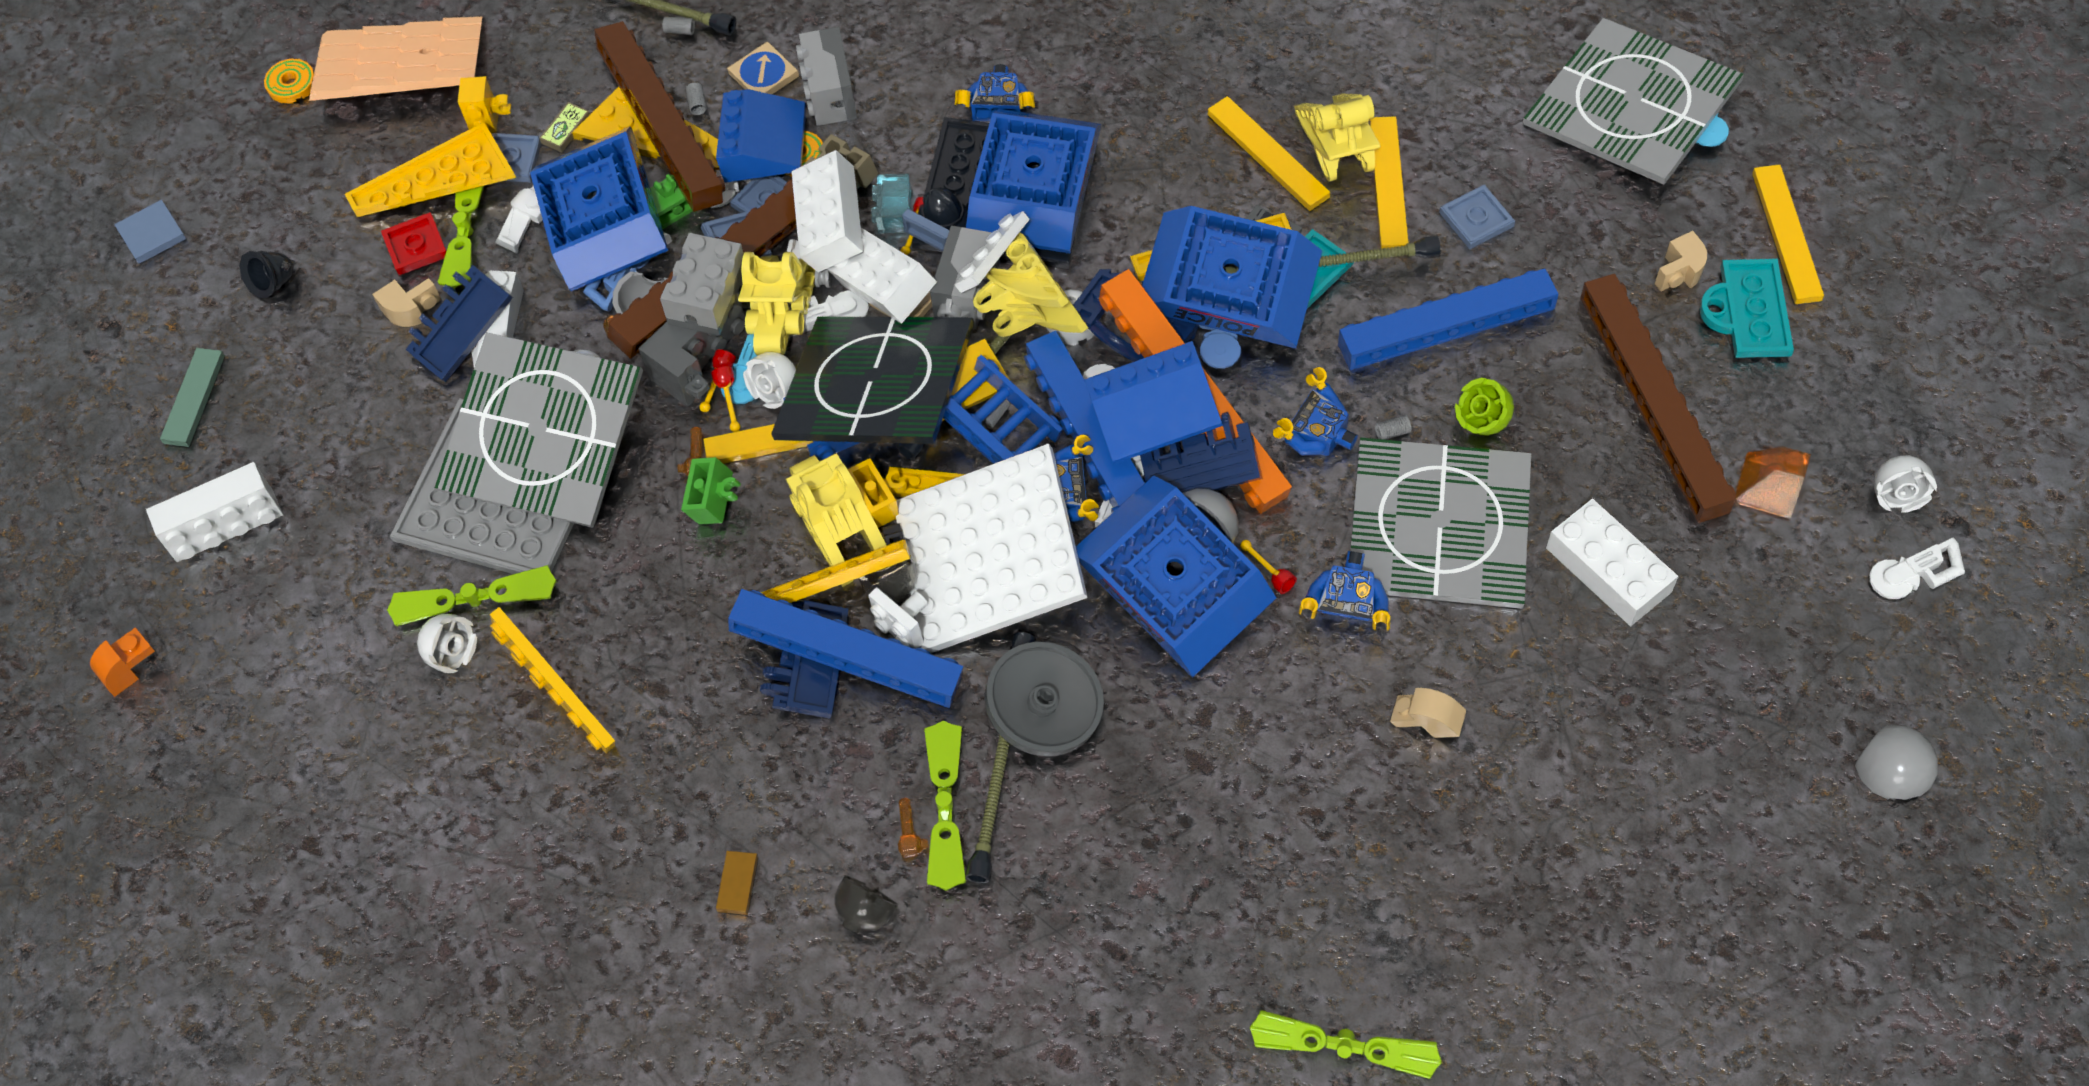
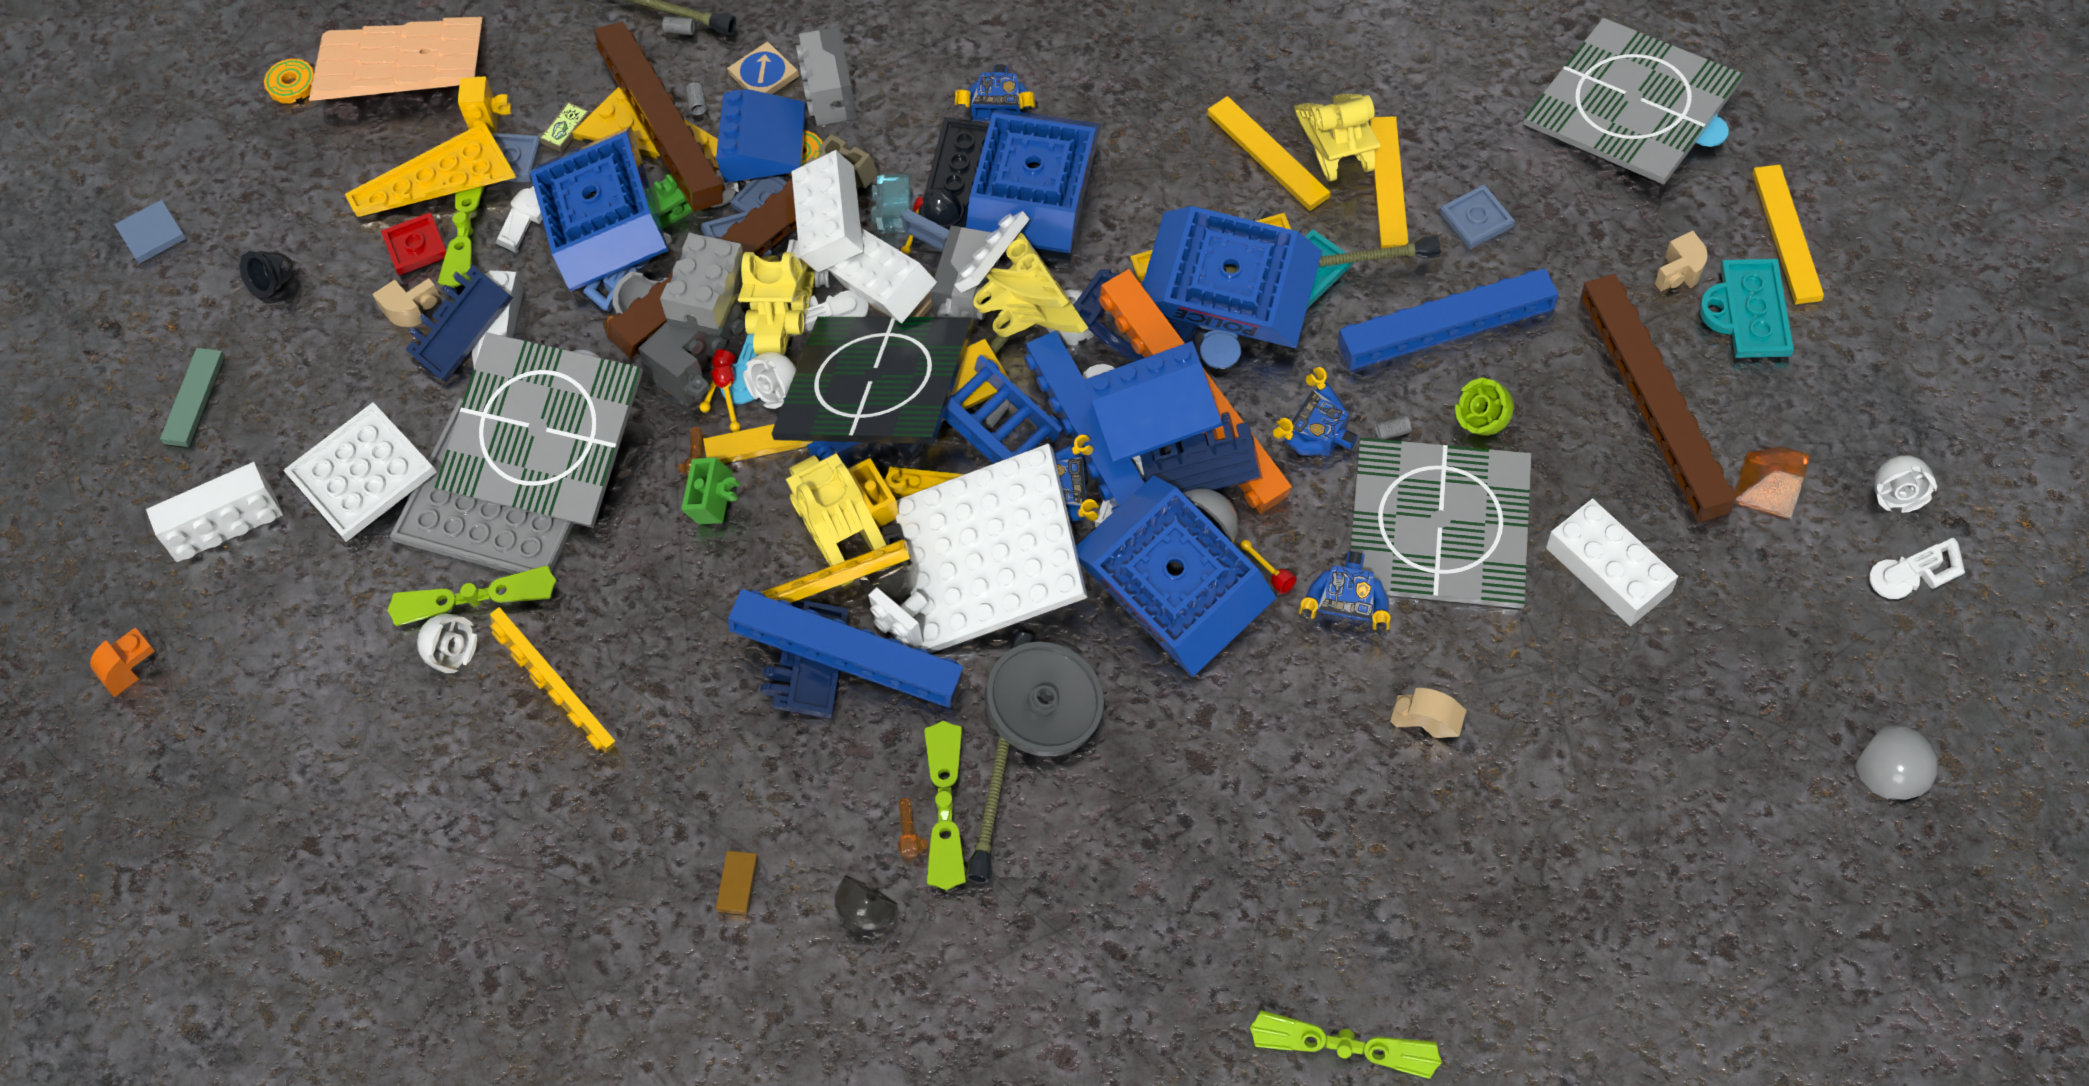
(359, 471): none -> white plate

